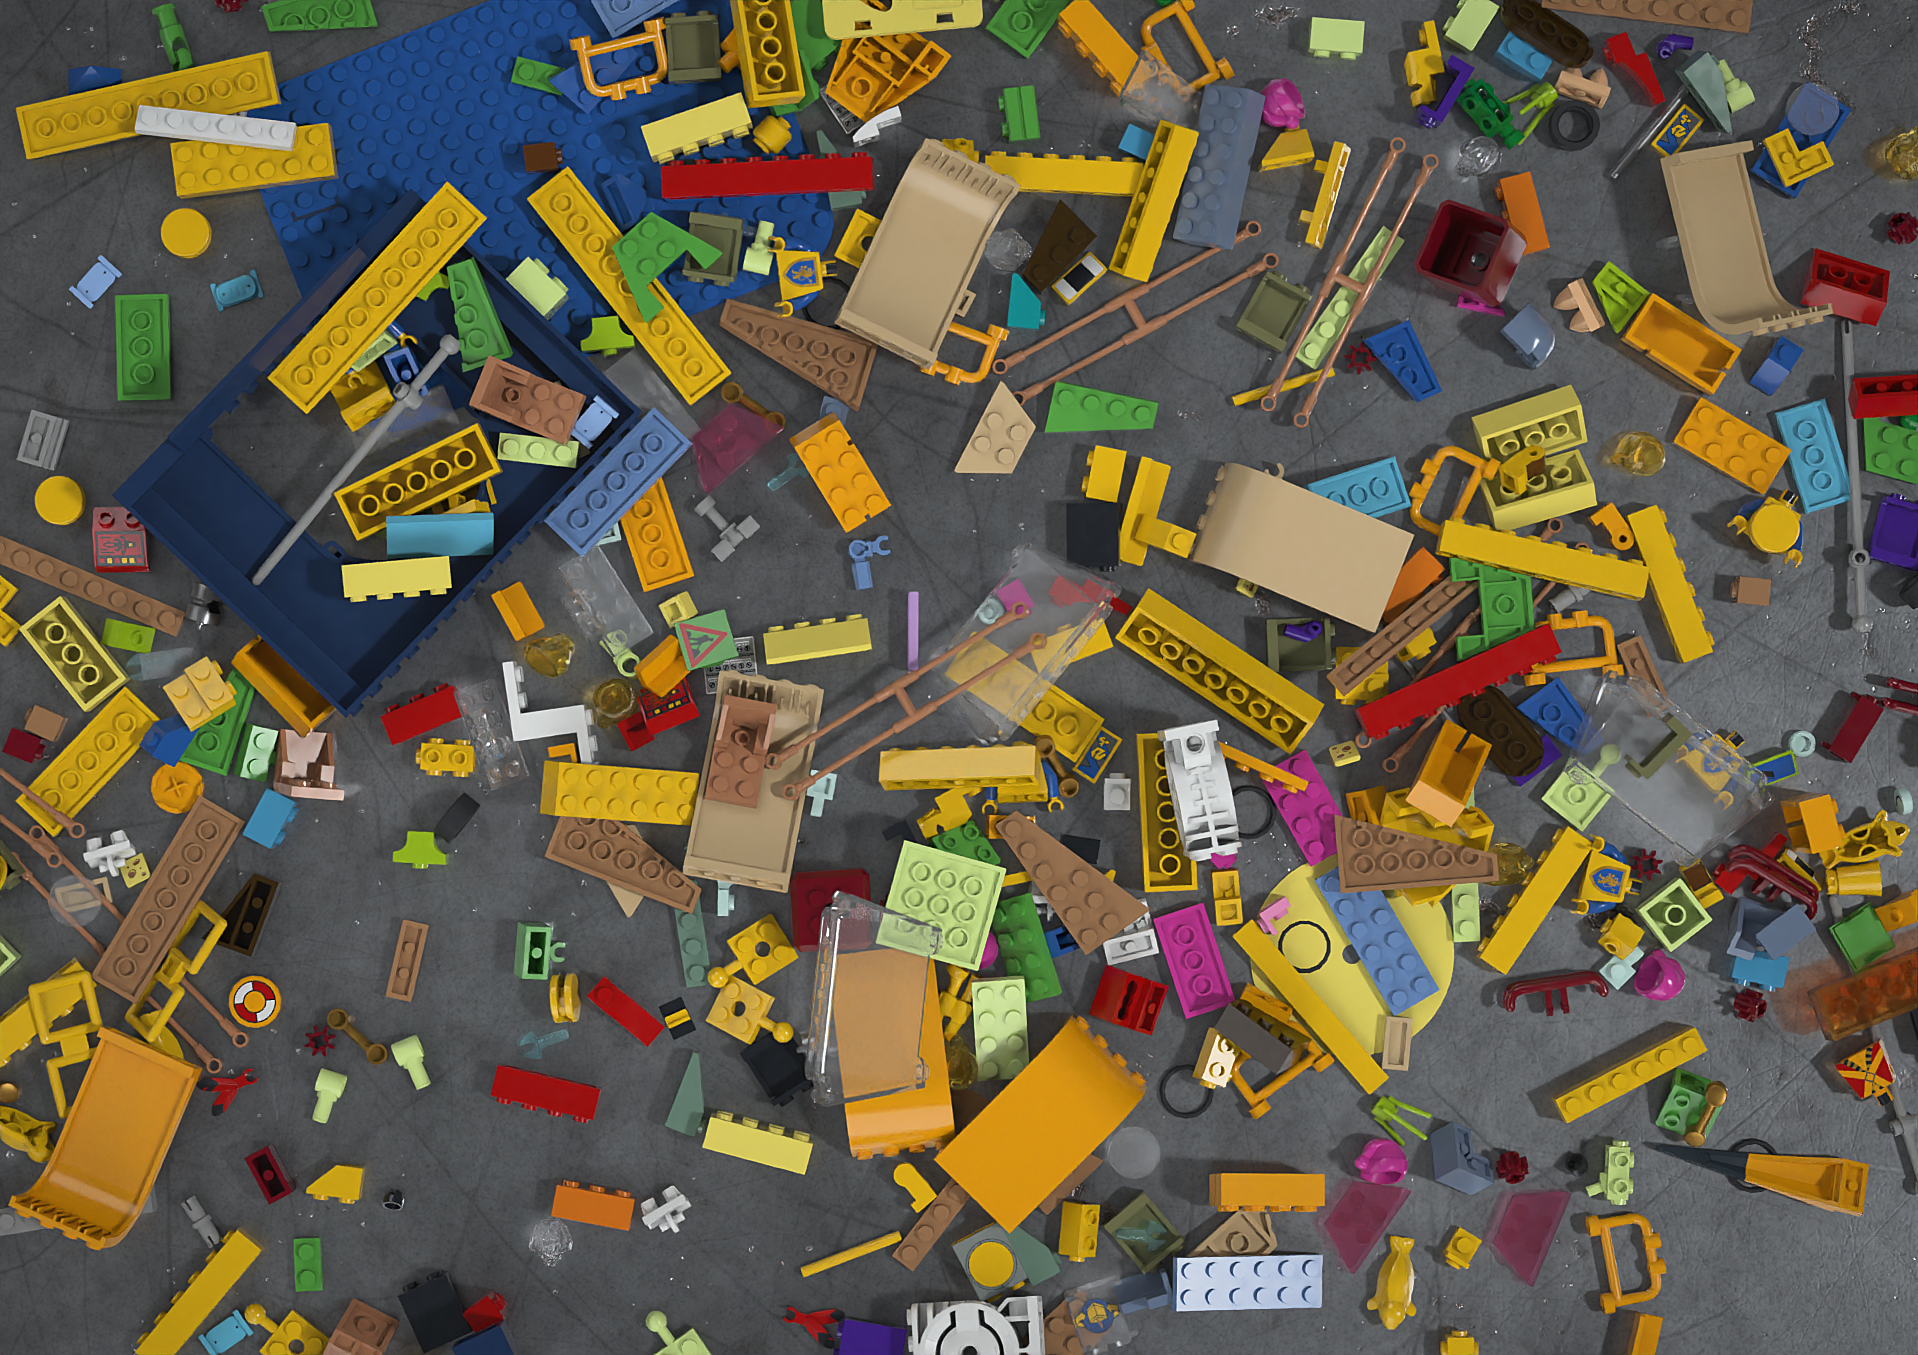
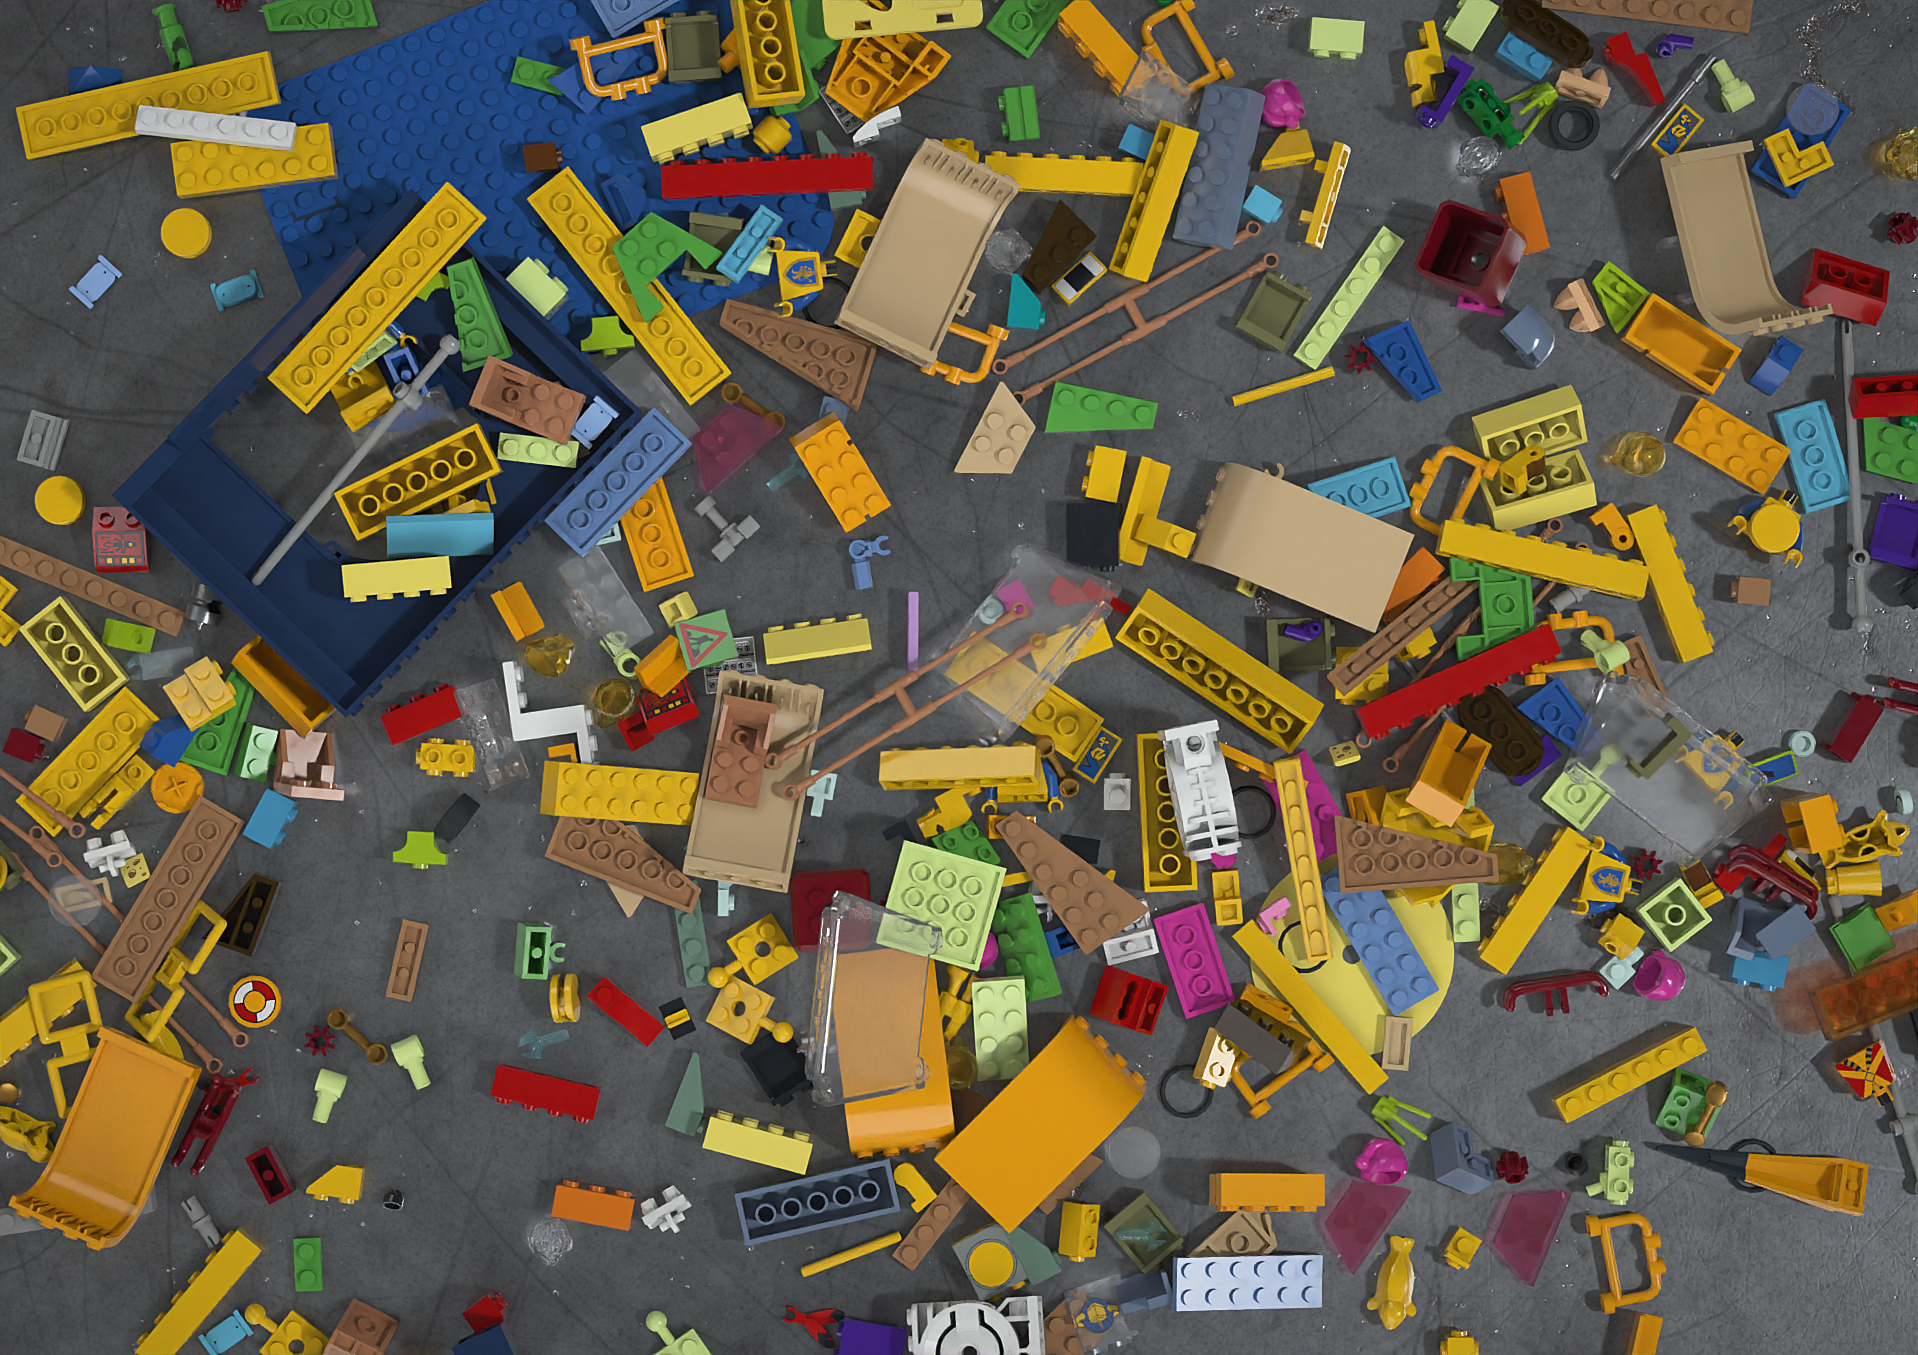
(118, 790): none -> yellow plate
(143, 347): bright green plate -> none
(207, 1124): none -> dark red piece
(434, 1311): black panel -> none
(749, 244): none -> medium azure tile
(817, 1201): none -> sand blue brick
(1262, 206): none -> medium azure brick
(1303, 859): none -> yellow tile
(1335, 276): nougat bar -> none
(1606, 654): none -> yellowish green pin
(1706, 84): sand green slope -> none
(1750, 1005): dark red gear -> none

